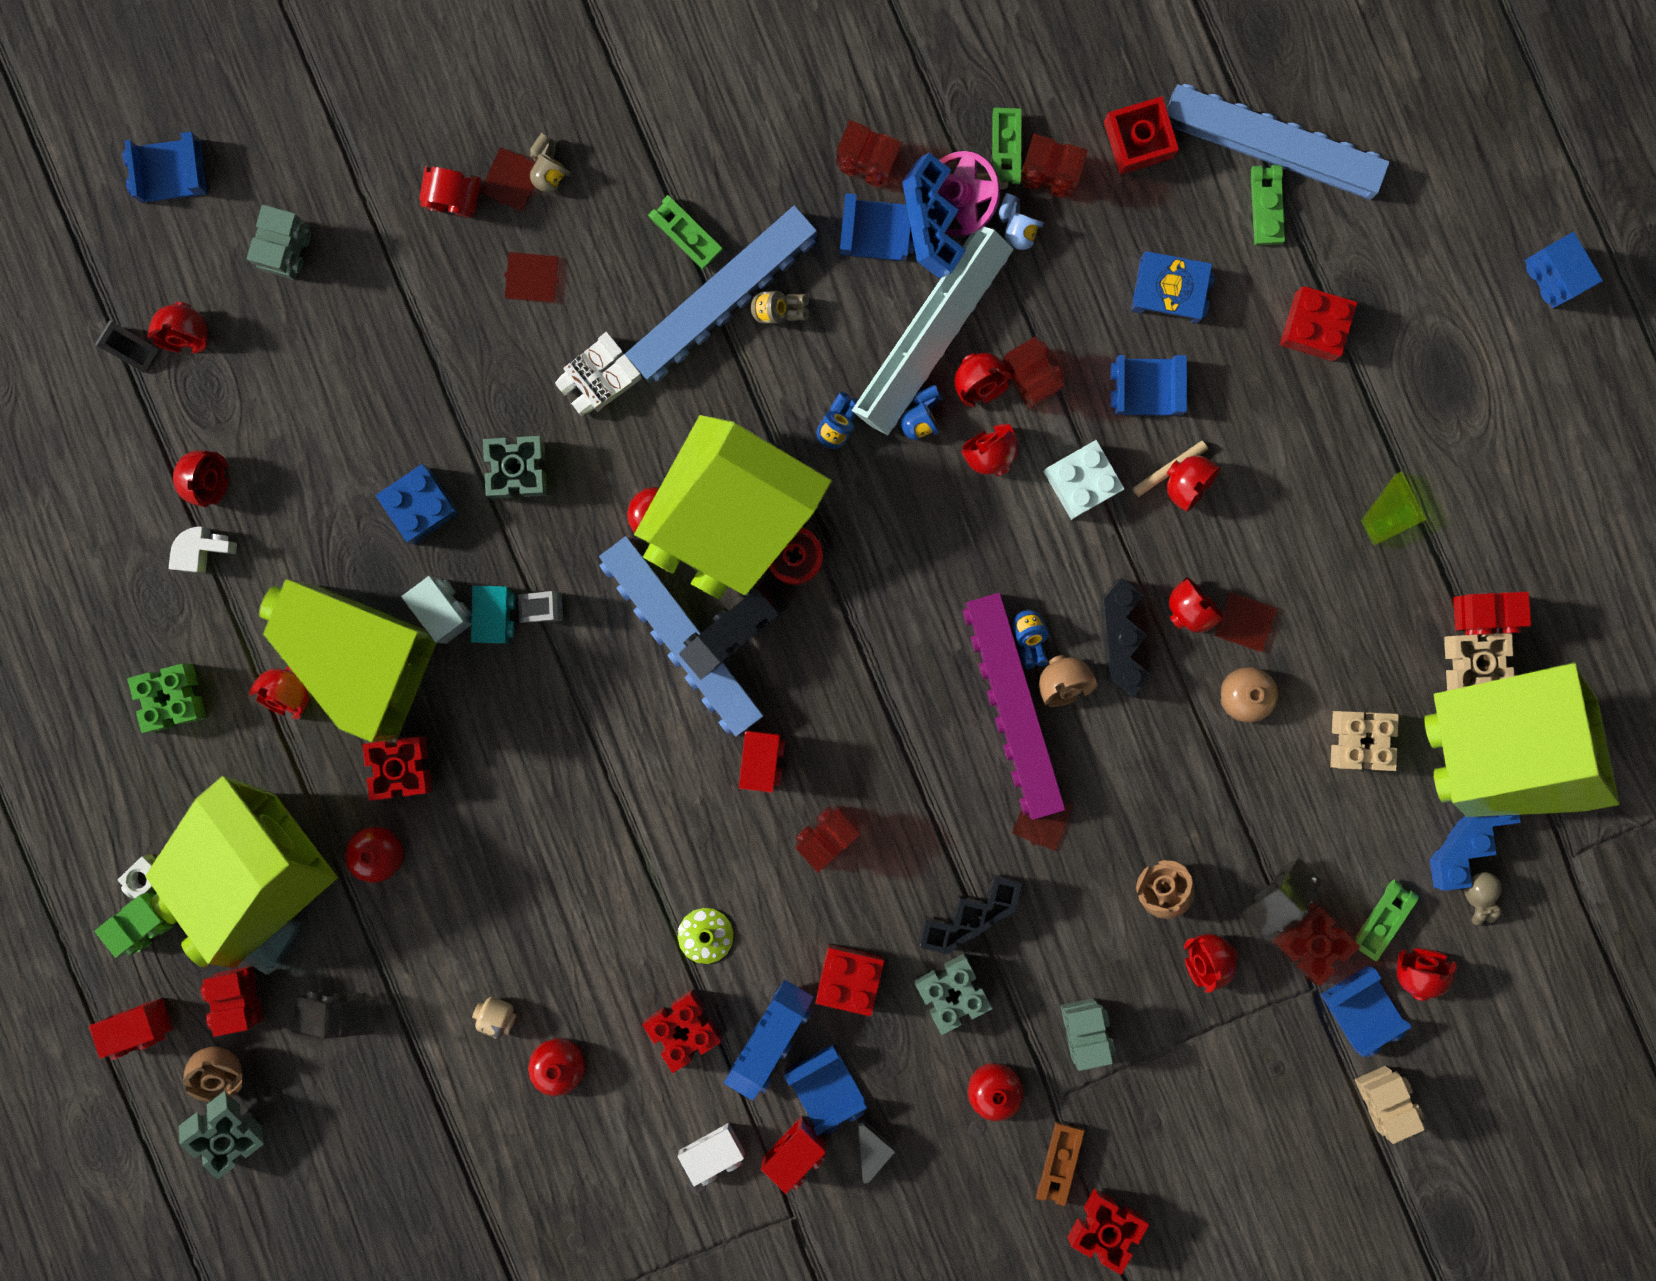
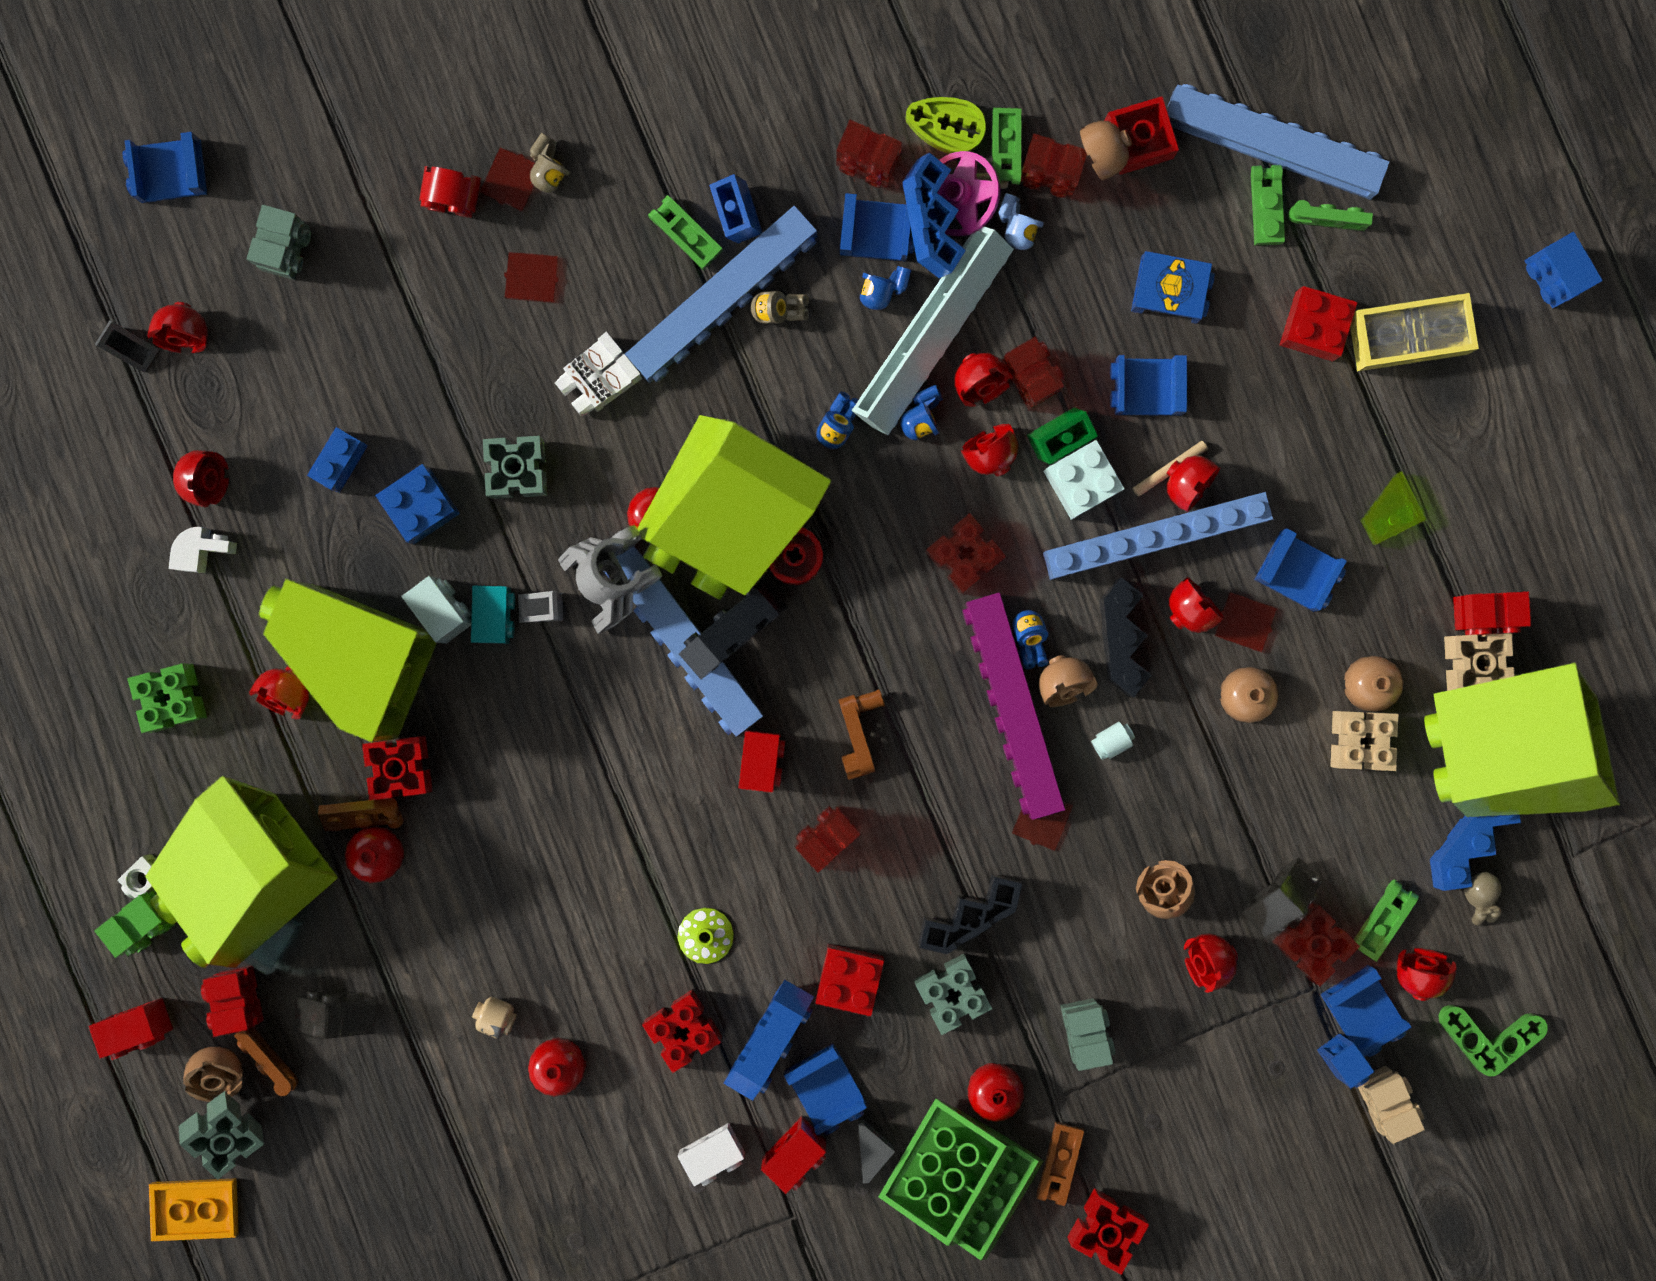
(193, 1209): none -> light orange tile
(267, 1061): none -> dark orange plate
(337, 460): none -> blue brick
(360, 814): none -> dark orange plate
(612, 595): none -> light grey piece
(735, 208): none -> blue brick
(859, 762): none -> dark orange beam
(878, 290): none -> blue piece
(957, 111): none -> lime piece
(960, 1179): none -> bright green slope
(963, 571): none -> clear red brick
(1062, 436): none -> green brick
(1106, 147): none -> medium nougat cylinder
(1113, 740): none -> light aqua brick
(1157, 535): none -> medium blue brick
(1300, 571): none -> blue panel
(1329, 216): none -> bright green plate
(1346, 1061): none -> blue brick
(1373, 683): none -> medium nougat cylinder
(1413, 332): none -> clear brick
(1495, 1048): none -> bright green beam

